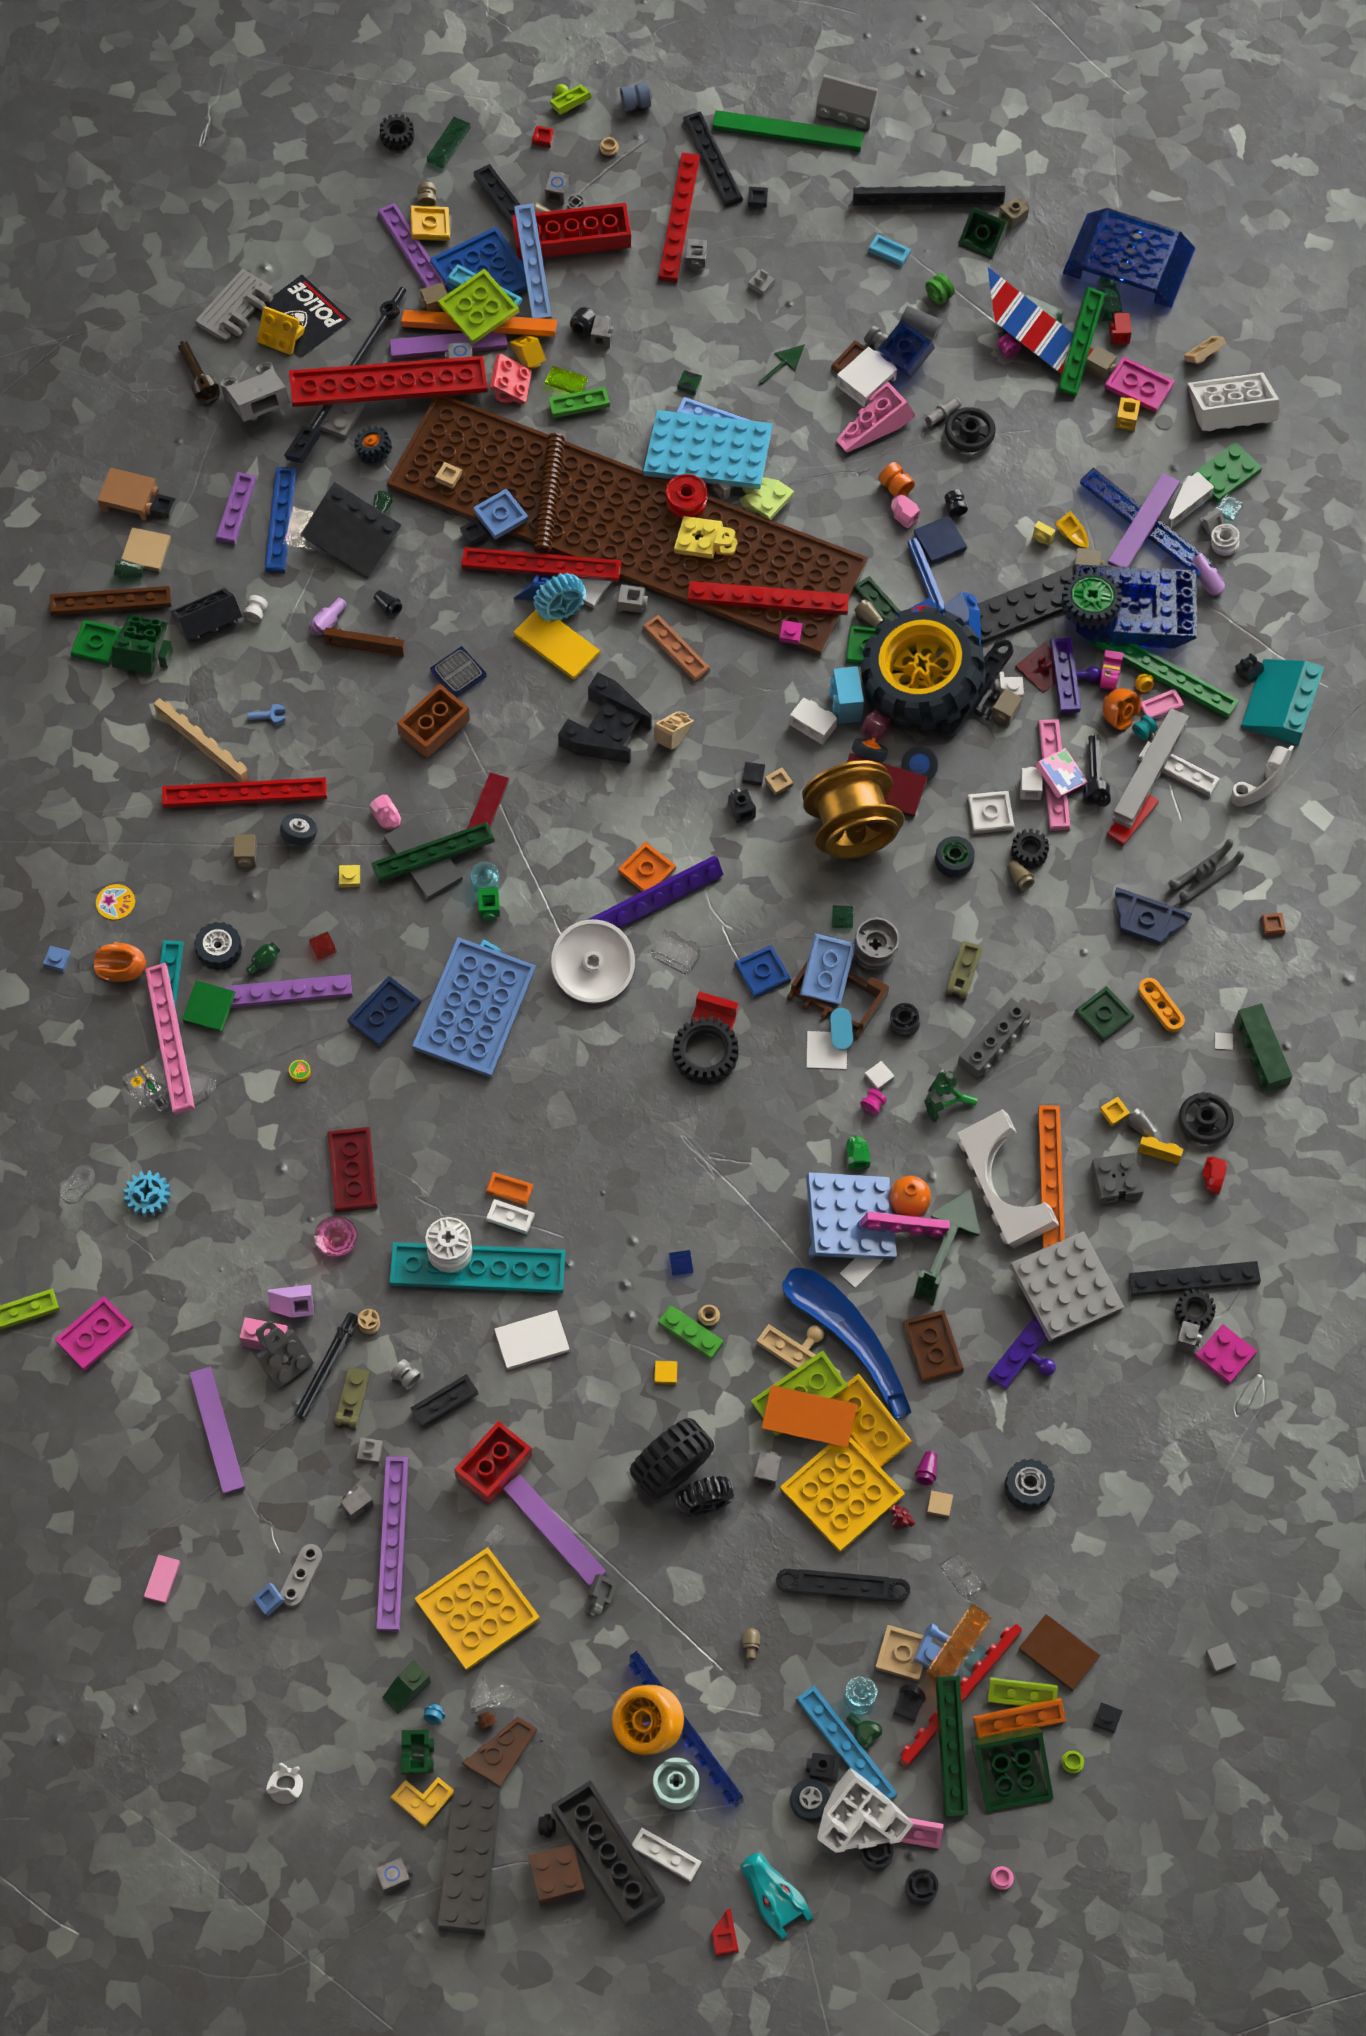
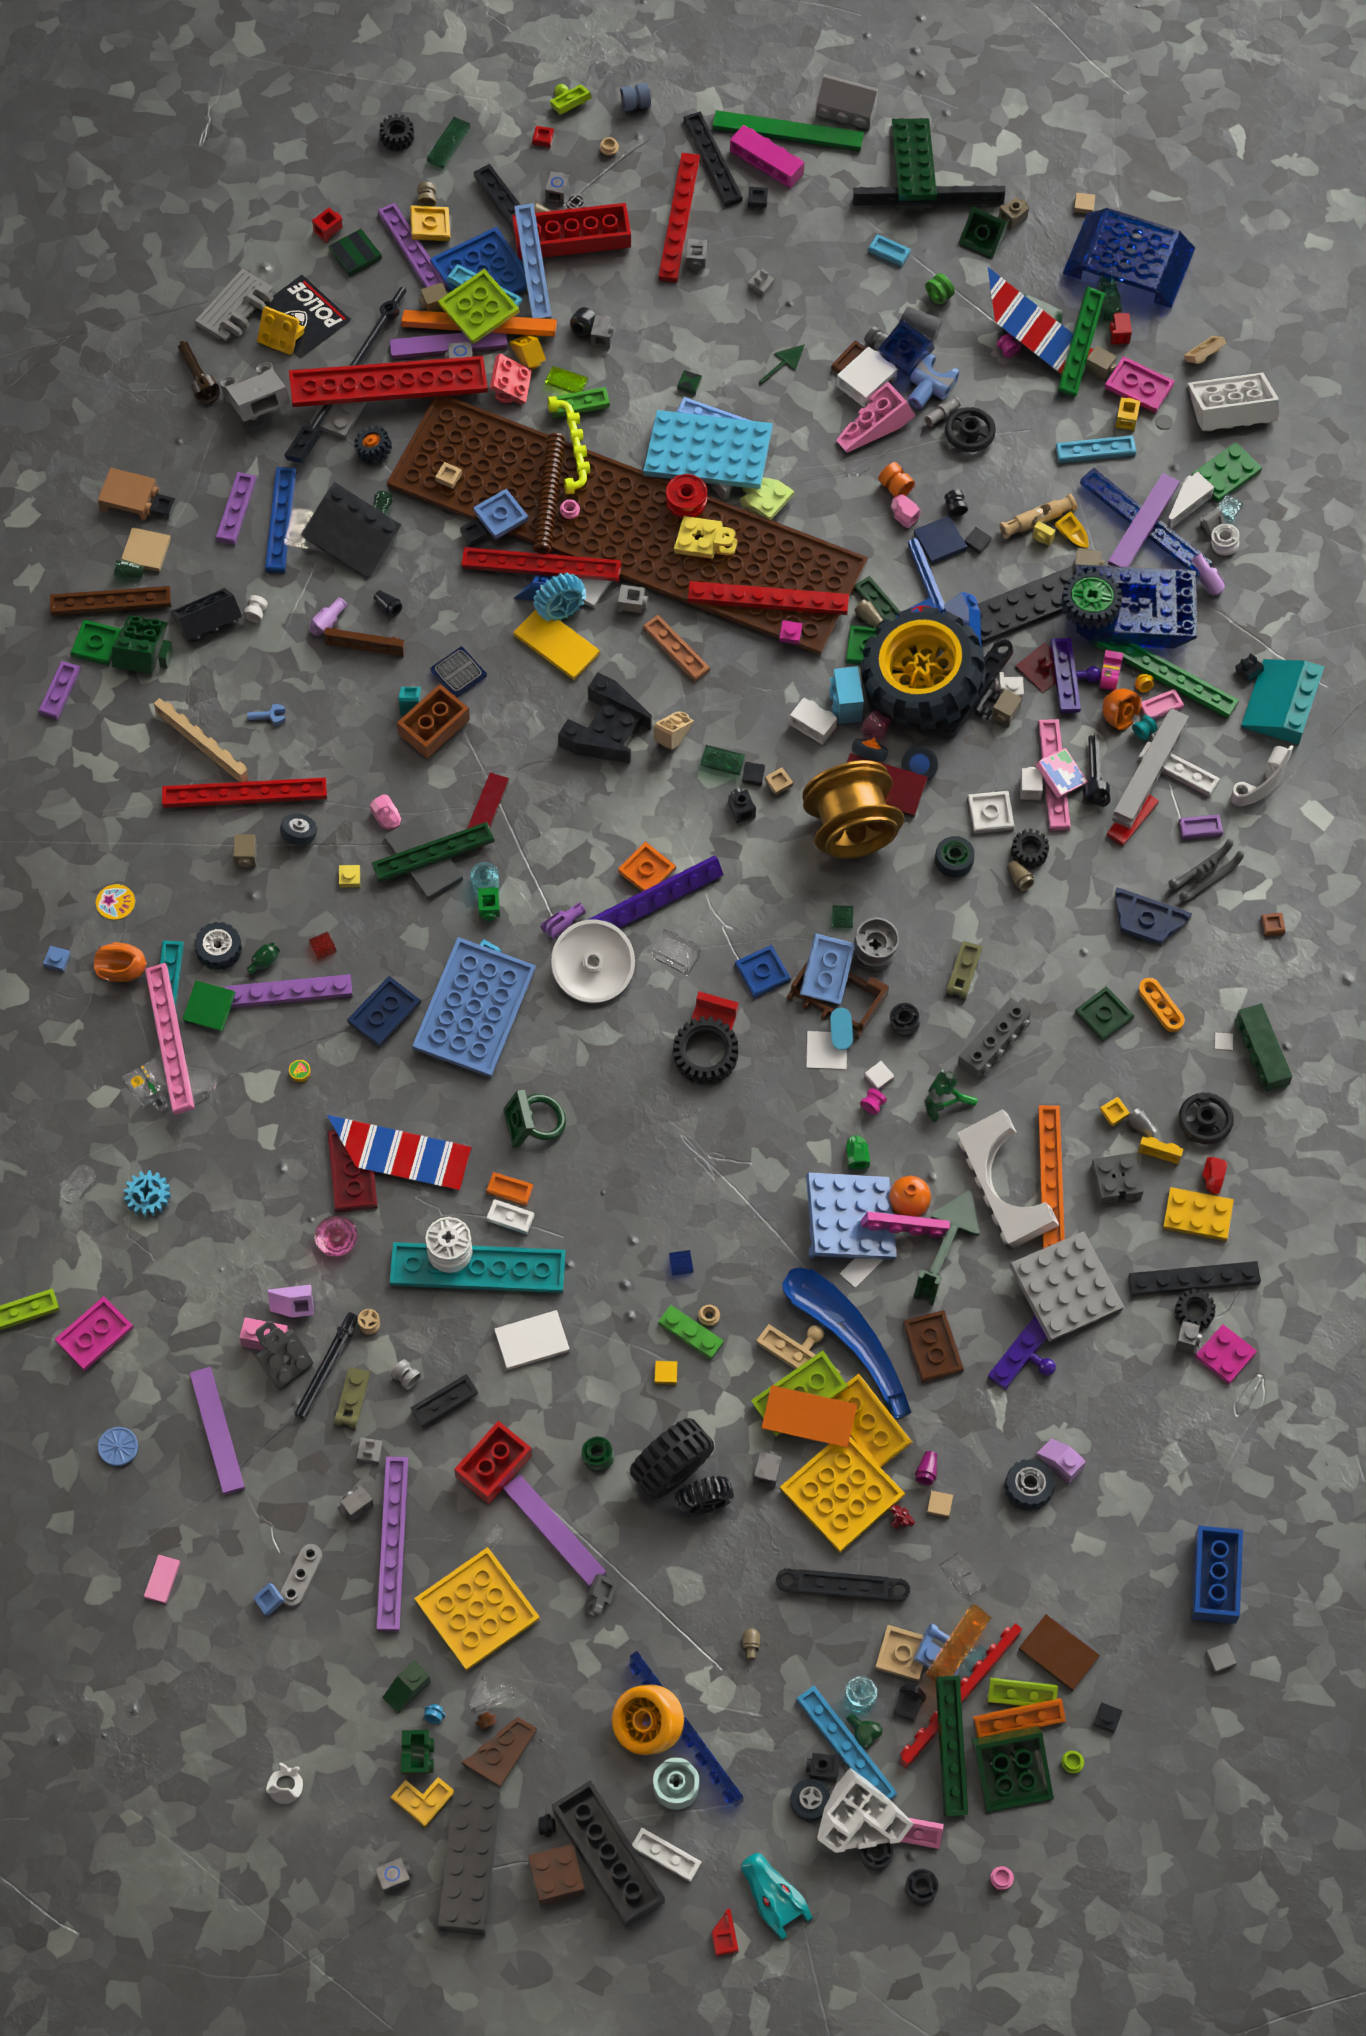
(59, 690): none -> medium lavender tile
(118, 1446): none -> medium blue wheel
(327, 224): none -> red brick
(355, 252): none -> tile
(403, 1153): none -> sticker
(408, 699): none -> teal slope
(520, 1117): none -> dark green tile
(562, 920): none -> medium lavender arm
(569, 504): none -> bright pink plate
(576, 436): none -> neon yellow bar
(594, 1445): none -> dark green wheel
(722, 760): none -> clear green plate
(767, 156): none -> dark pink brick
(914, 159): none -> dark green plate
(930, 382): none -> medium blue connector
(977, 540): none -> black tile
(1029, 519): none -> tan piece
(1062, 1459): none -> lavender slope
(1084, 203): none -> tan tile
(1095, 449): none -> medium azure tile
(1198, 1214): none -> yellow plate
(1200, 827): none -> medium lavender tile
(1217, 1574): none -> blue brick

